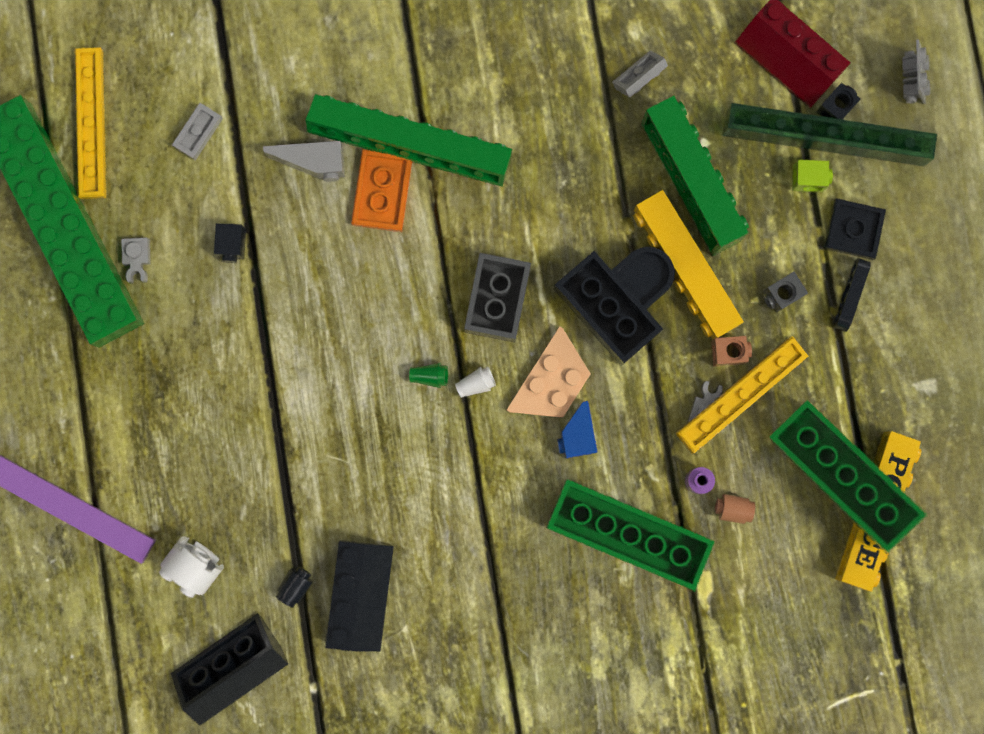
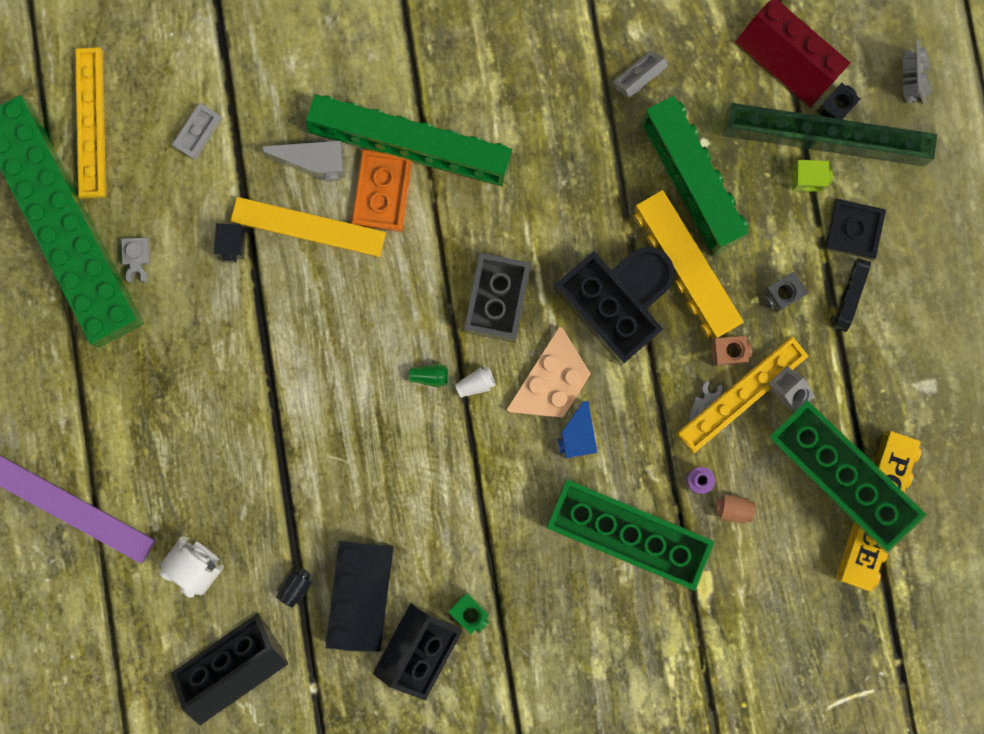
(308, 227): none -> yellow tile
(417, 652): none -> black slope
(461, 605): none -> green brick
(791, 389): none -> light grey brick

